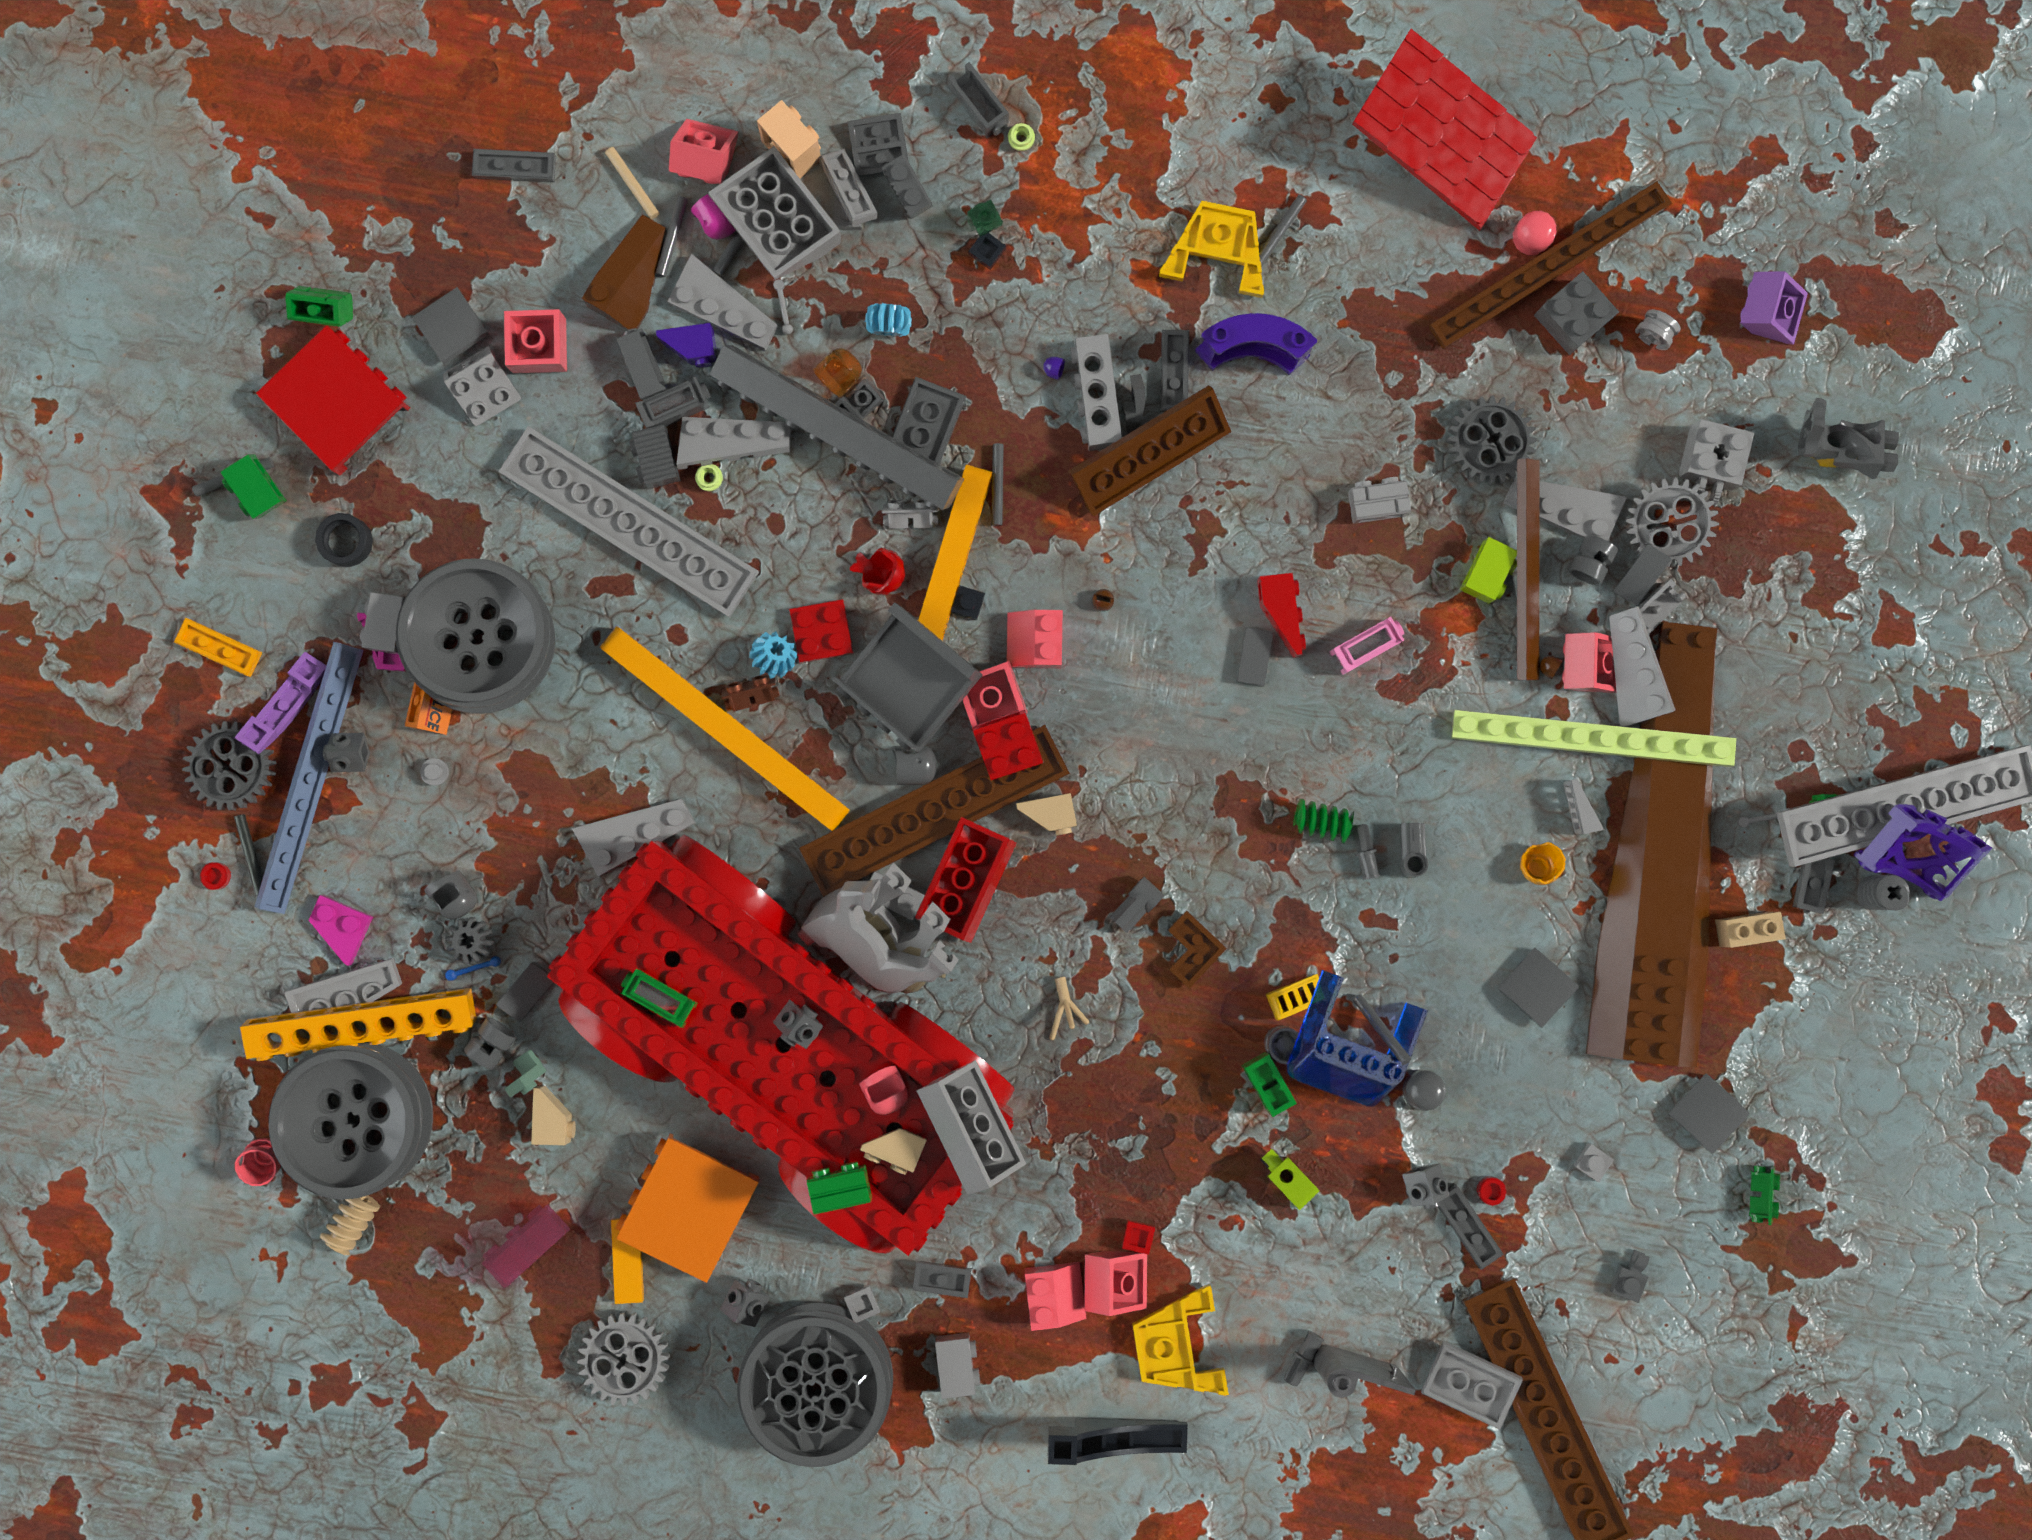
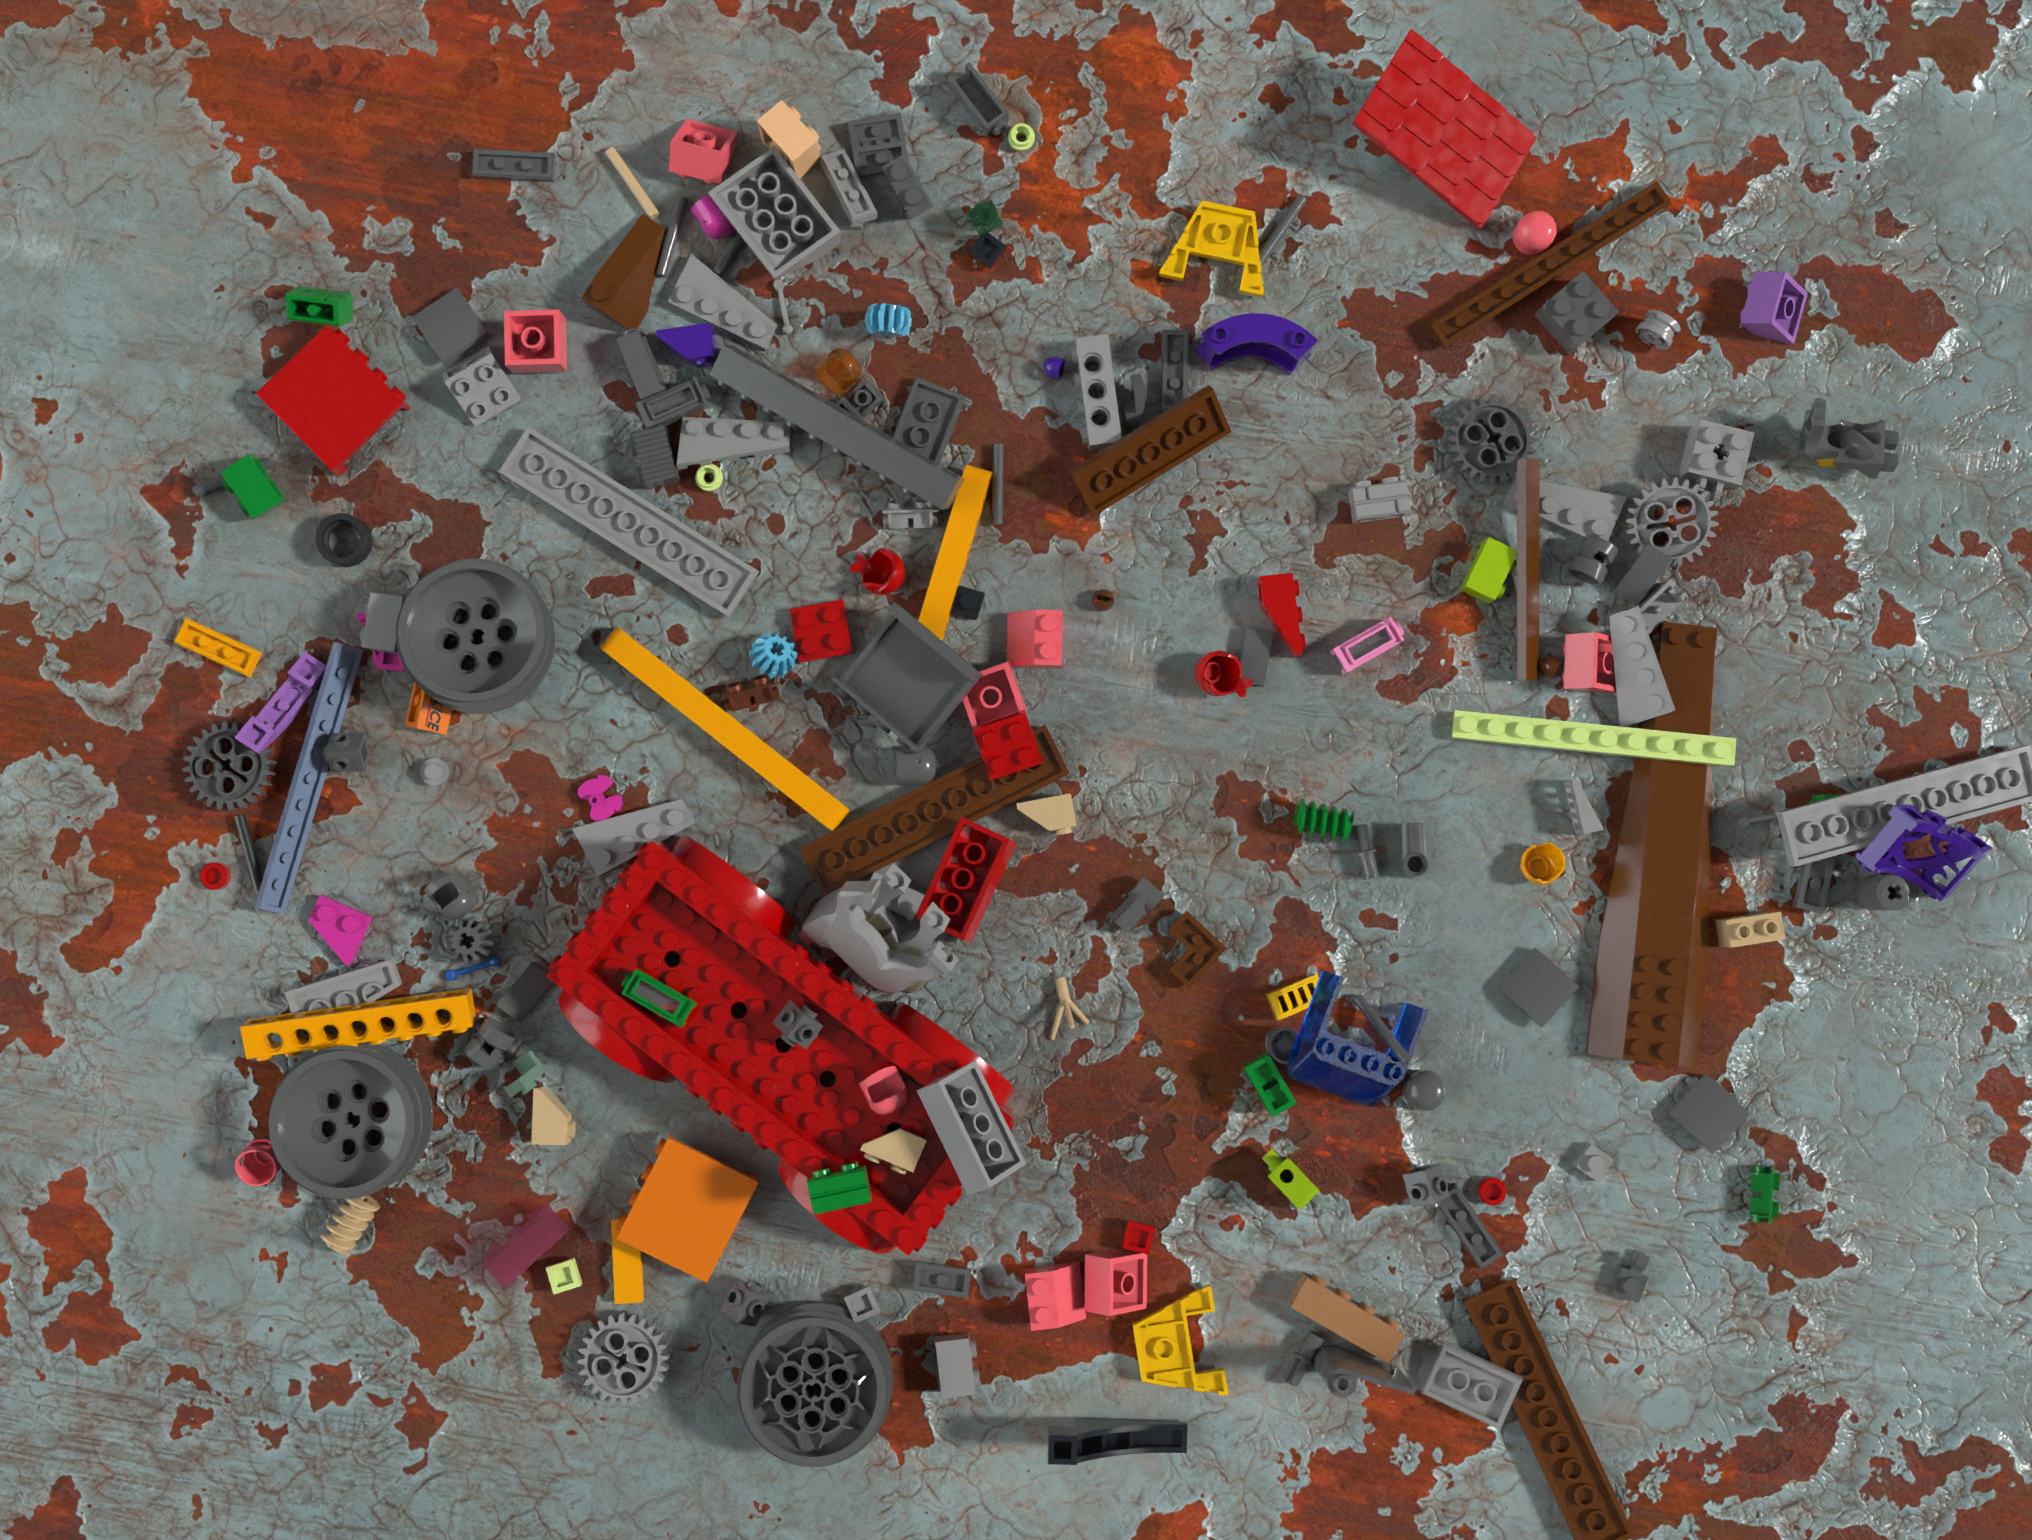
(564, 1275): none -> yellowish green plate
(602, 807): none -> dark pink piece
(1220, 674): none -> red hat
(1346, 1318): none -> medium nougat brick

